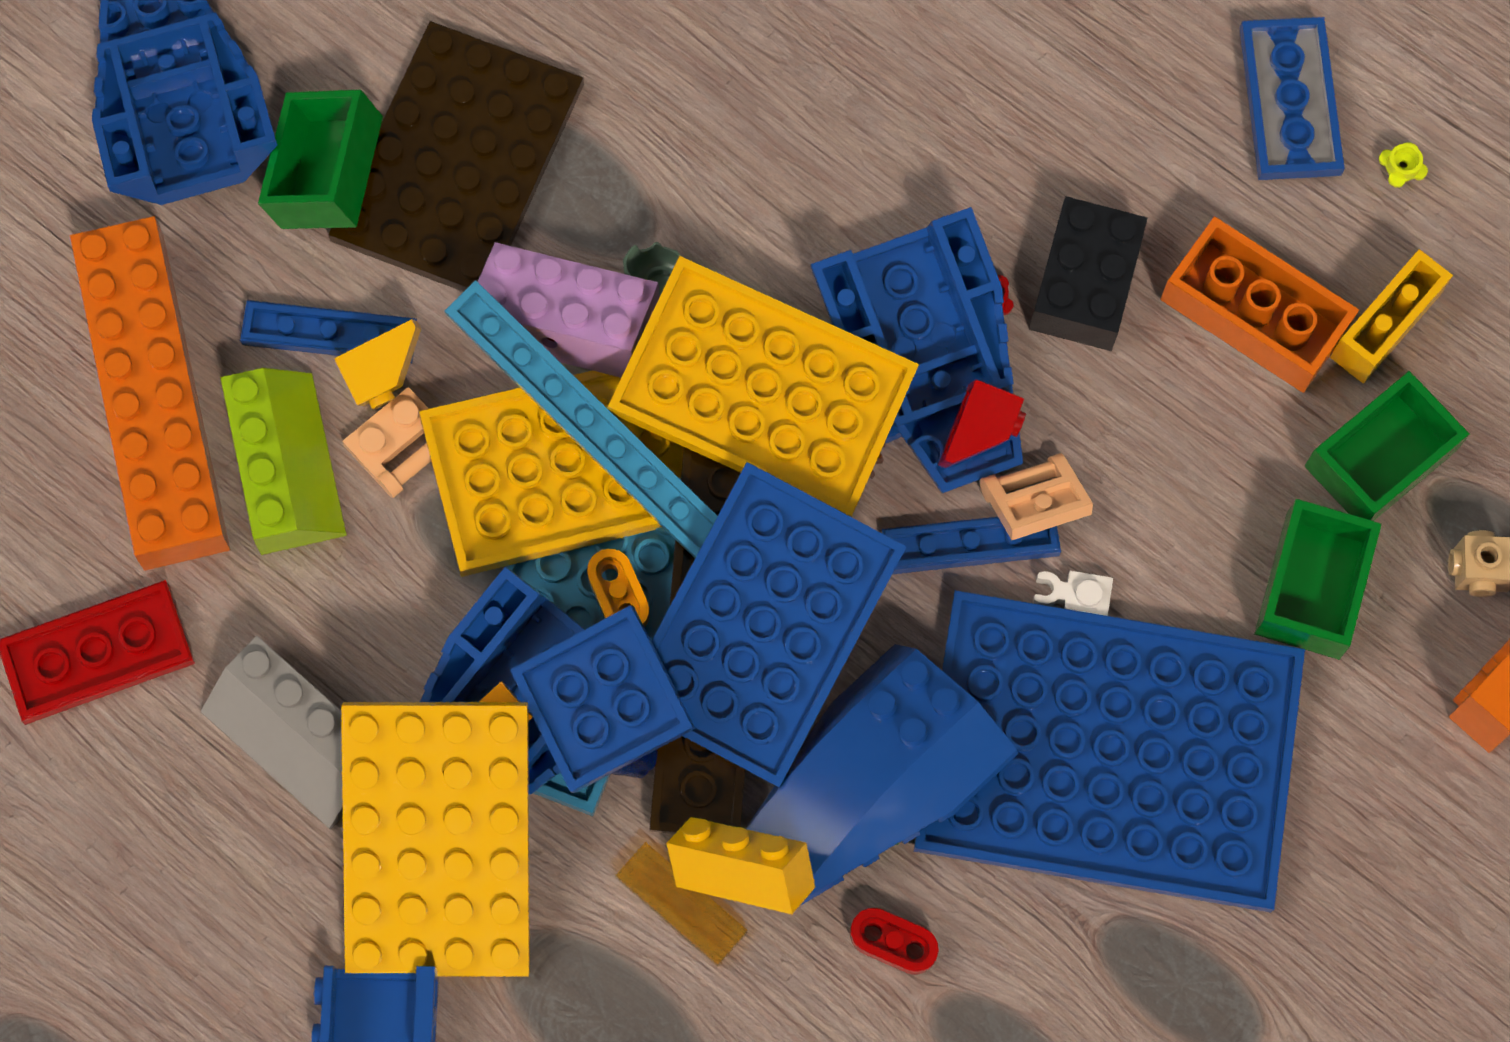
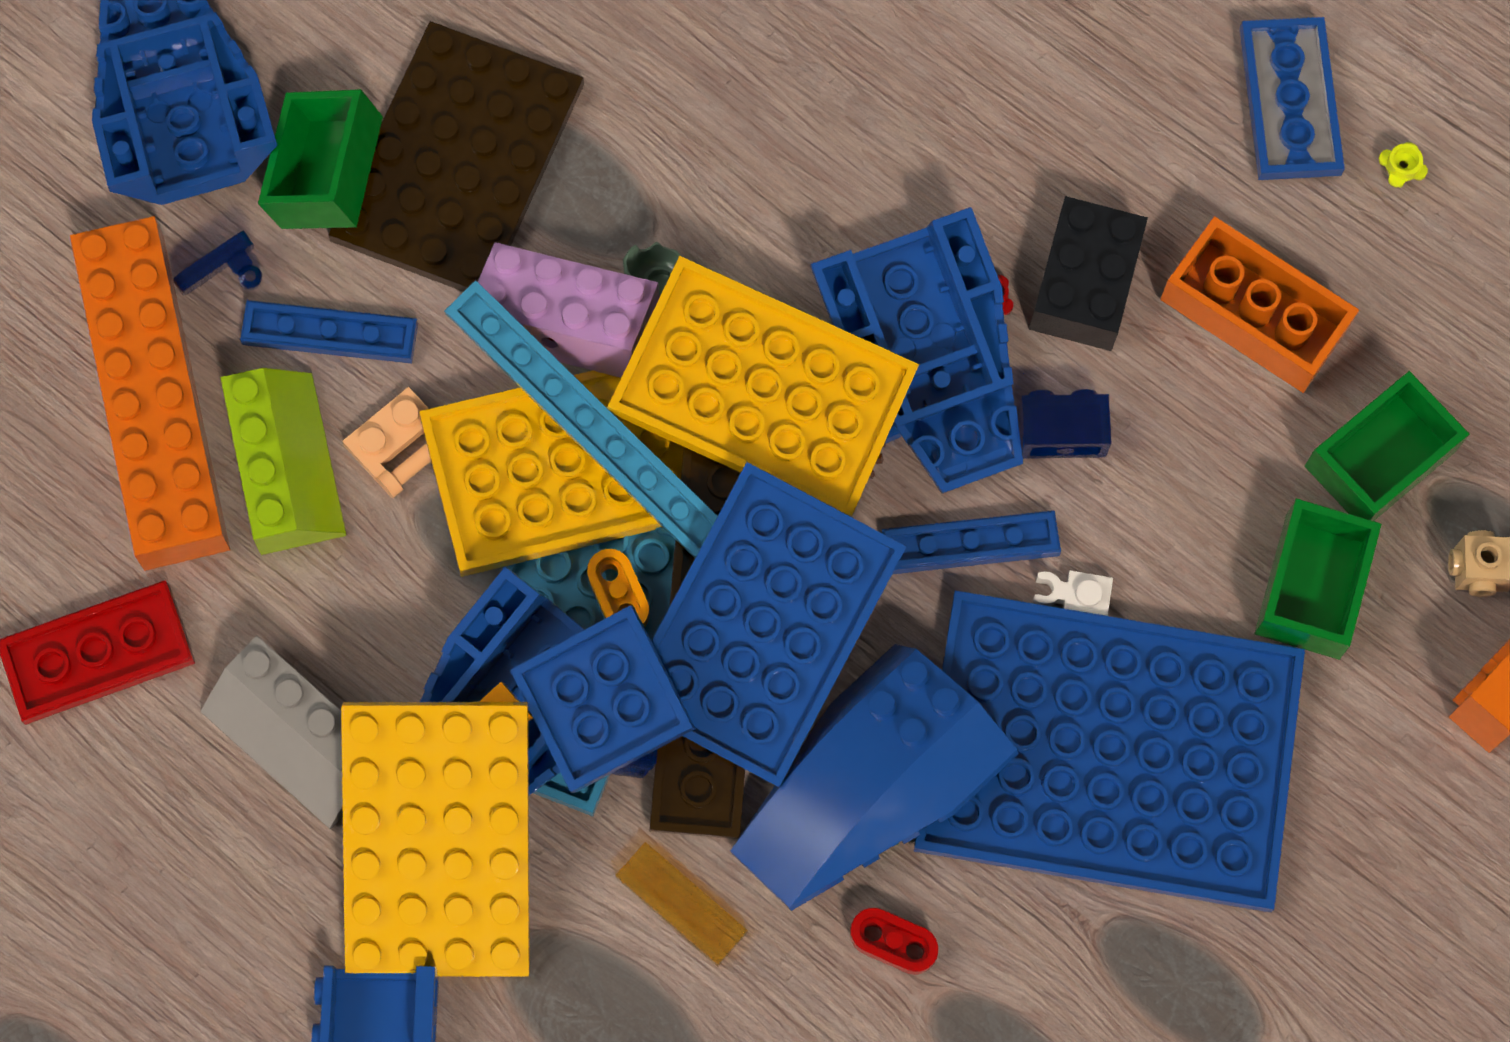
(229, 254): none -> clear blue piece
(379, 365): yellow slope -> none
(741, 865): yellow brick -> none
(983, 422): red slope -> none
(1038, 505): light nougat plate -> none
(1064, 424): none -> clear blue brick
(1391, 316): yellow brick -> none

